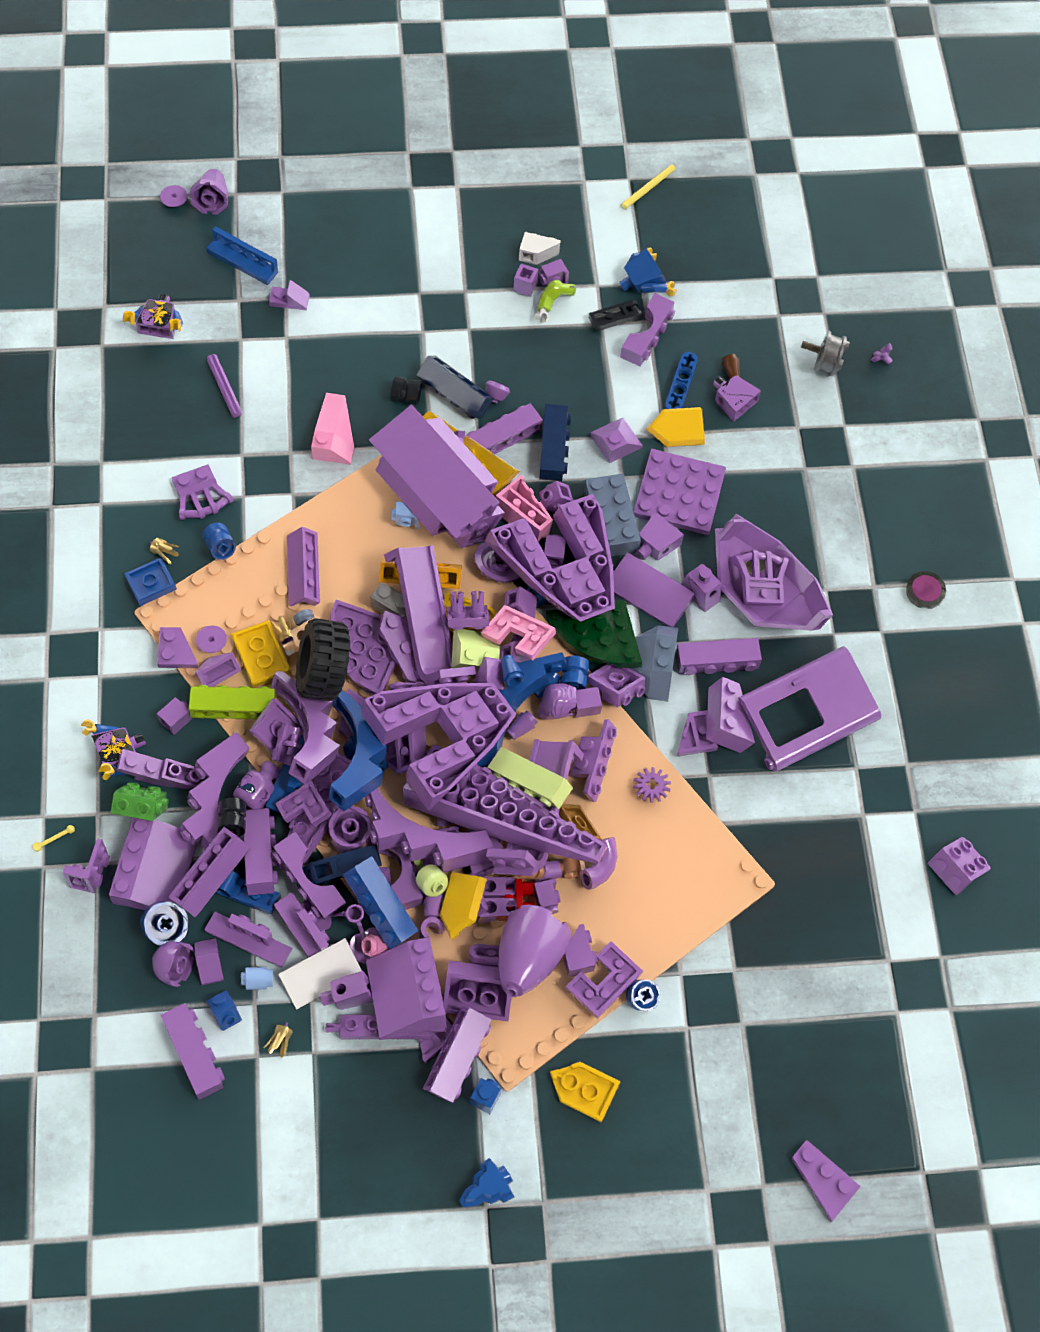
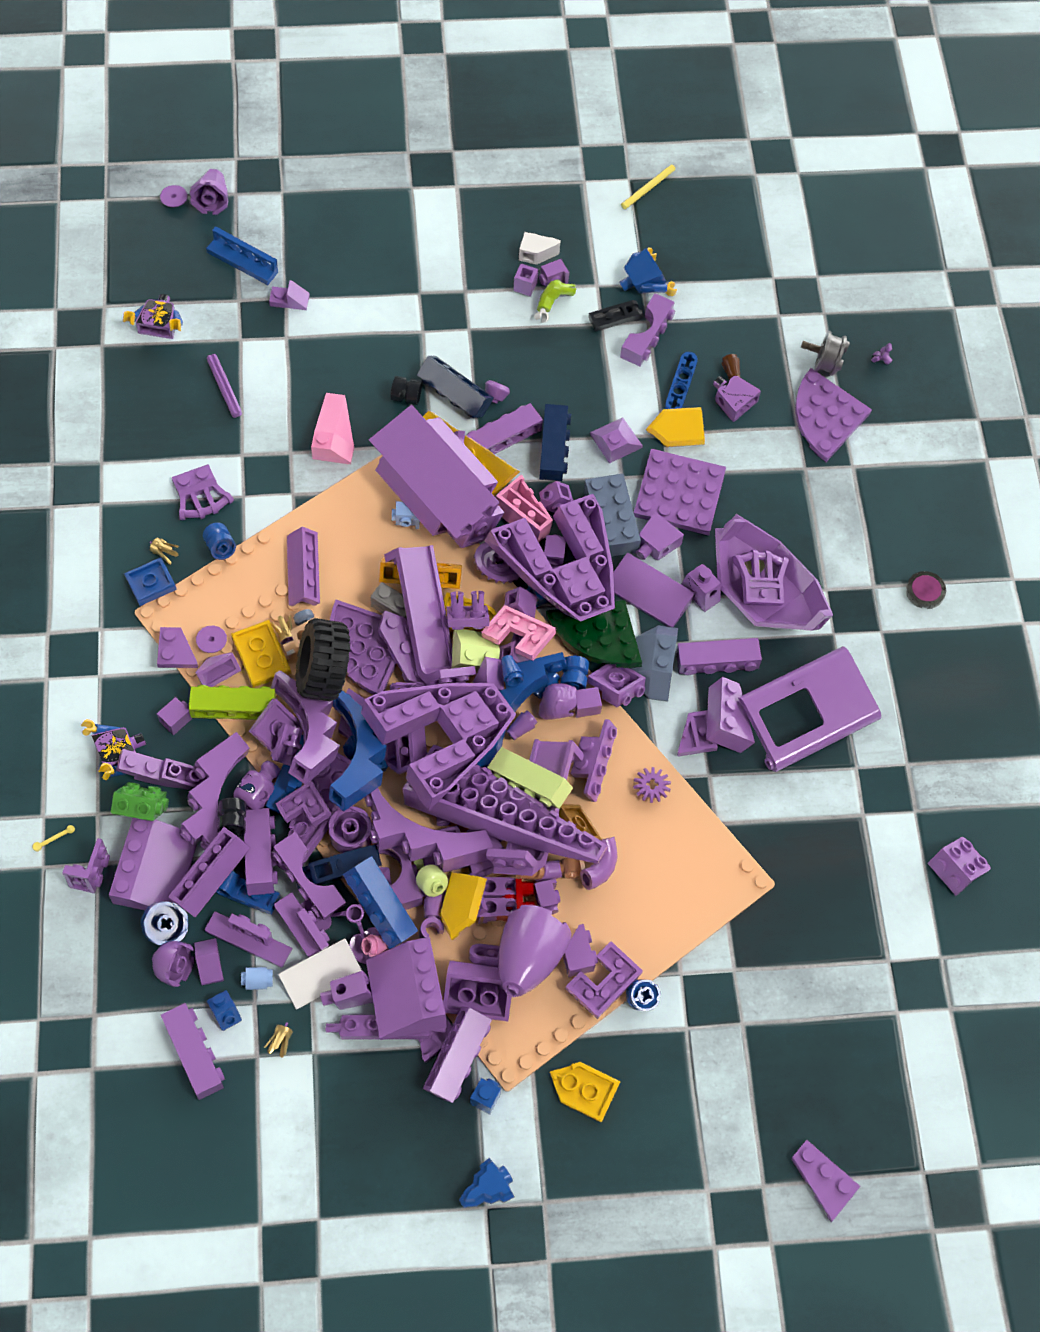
(827, 414): none -> medium lavender plate

